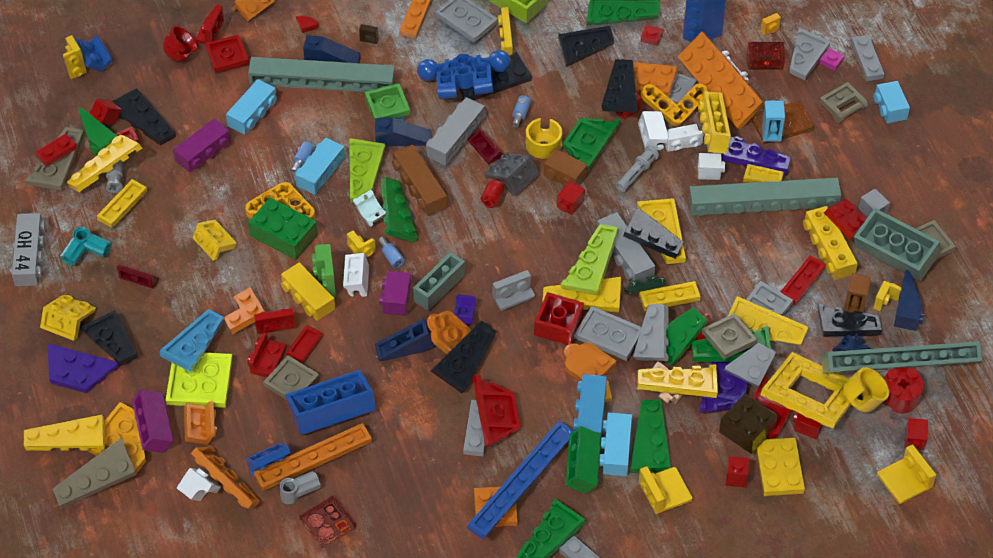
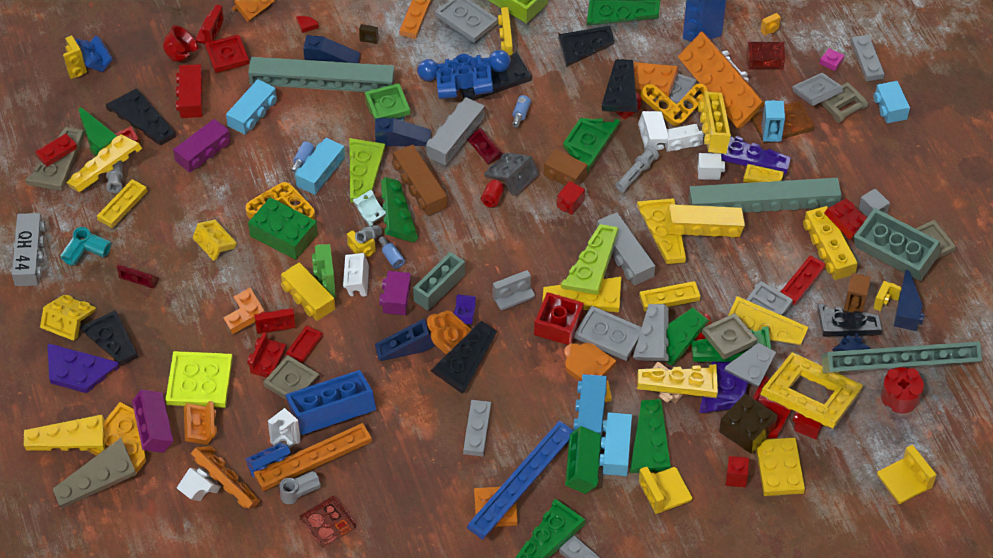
(105, 111): red brick -> none
(189, 91): none -> red brick
(193, 341): dark azure wing -> none
(284, 428): none -> white hinge
(368, 233): none -> light grey pin
(496, 411): red wing -> none
(536, 134): yellow piece -> none
(637, 286): clear green plate -> none
(651, 35): red plate -> none
(652, 234): wing -> none
(704, 220): none -> yellow brick
(807, 53): light grey wing -> none
(817, 89): none -> light grey tile
(870, 386): yellow piece -> none
(916, 433): red brick -> none

